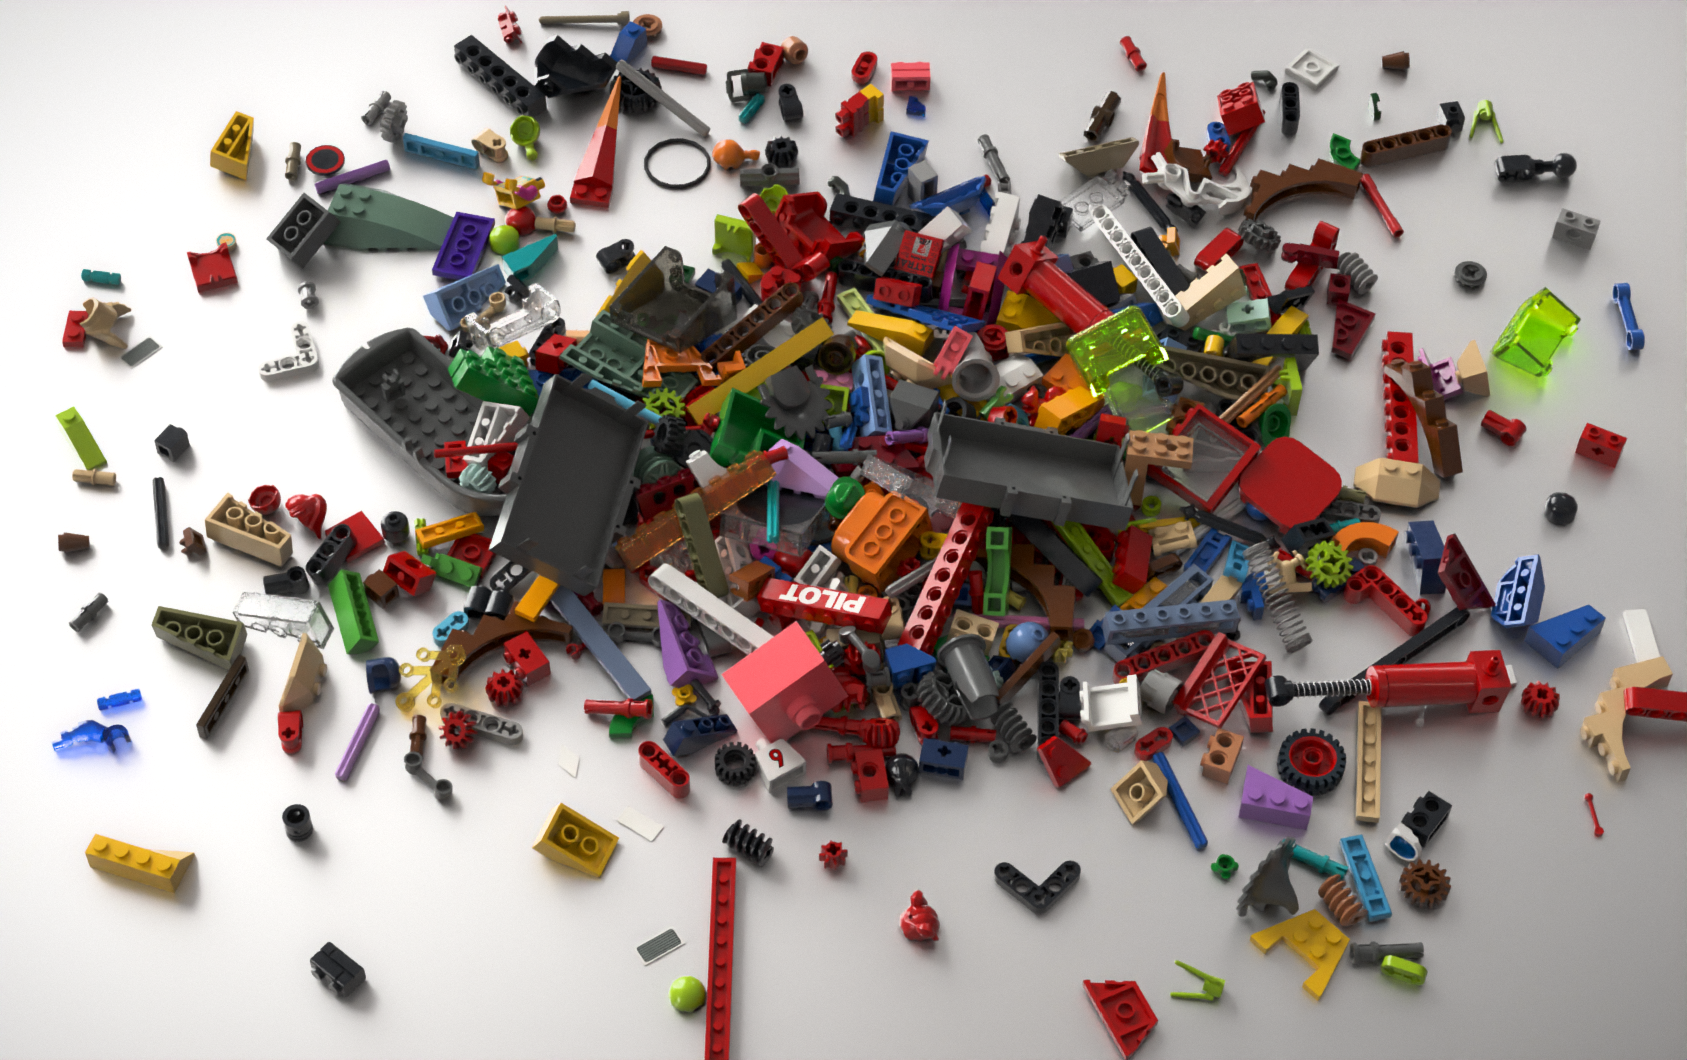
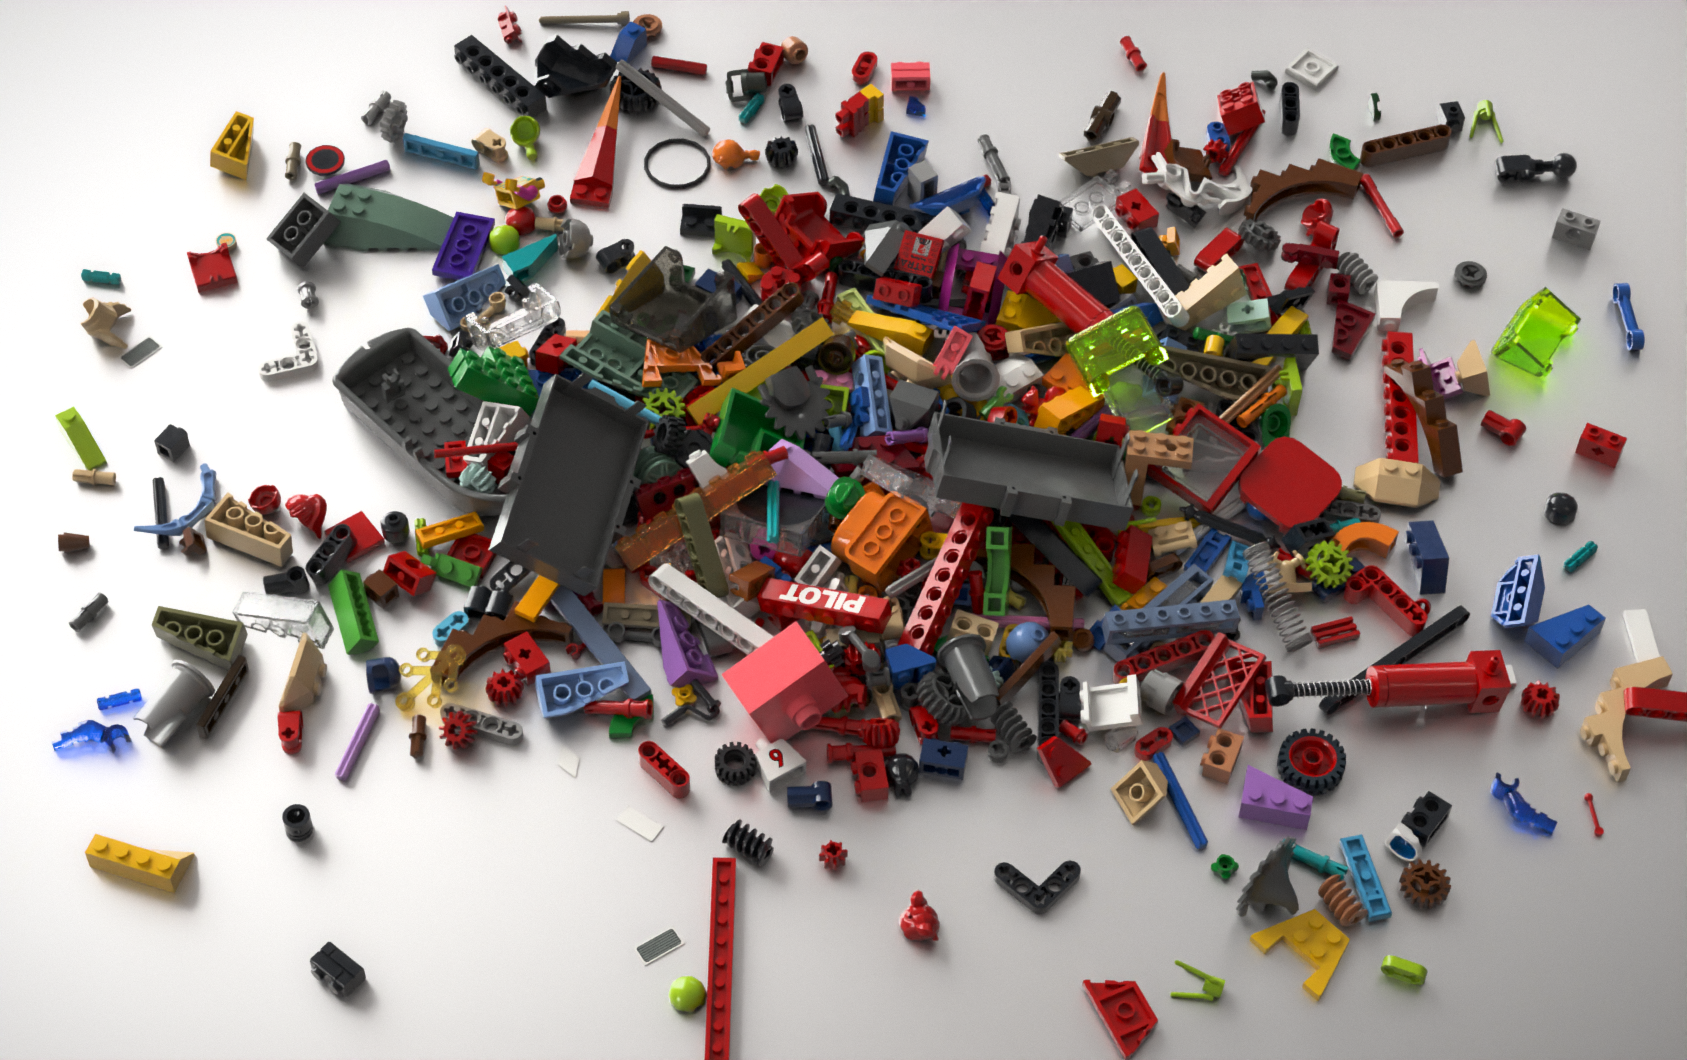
(74, 333): red plate -> none
(173, 701): none -> light grey piece
(203, 507): none -> medium blue animal
(413, 765): dark grey bar -> none
(572, 689): none -> light blue wedge
(575, 239): none -> light grey cylinder
(575, 841): yellow slope -> none
(695, 734): dark blue slope -> none
(699, 219): none -> black bracket
(768, 176): dark grey piece -> none
(816, 154): none -> black axle
(841, 312): none -> clear yellow gear
(1136, 211): none -> red brick
(1148, 202): black wheel -> none
(1315, 213): none -> red hair
(1333, 629): none -> red tile
(1368, 763): tan plate -> none
(1370, 553): light grey bush -> none
(1374, 952): dark grey pin -> none
(1396, 61): reddish brown cone -> none
(1396, 297): none -> white arch
(1462, 578): dark red wing -> none
(1518, 807): none -> clear blue piece
(1580, 556): none -> teal axle

